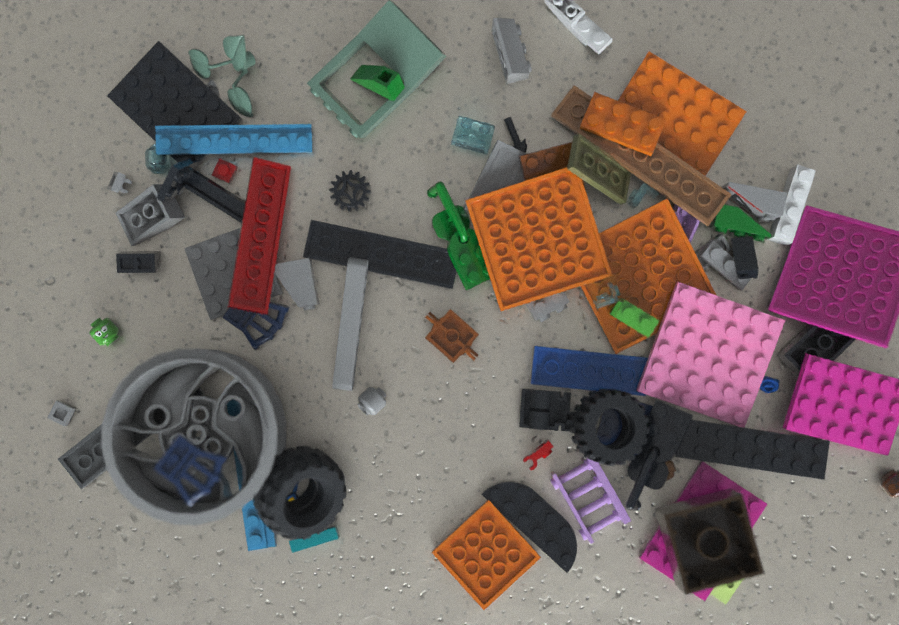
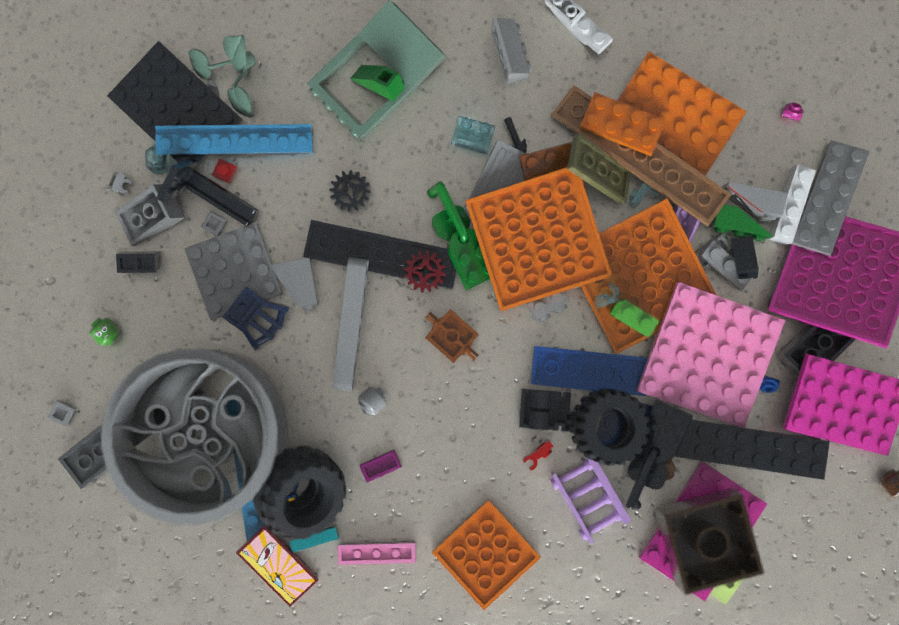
(180, 458): dark blue plate -> none
(214, 223): none -> light grey tile
(259, 236): red plate -> none
(277, 565): none -> tile
(376, 553): none -> bright pink plate
(380, 466): none -> magenta tile
(426, 263): none -> dark red gear
(536, 520): black plate -> none
(793, 111): none -> dark pink plate
(830, 198): none -> light grey plate

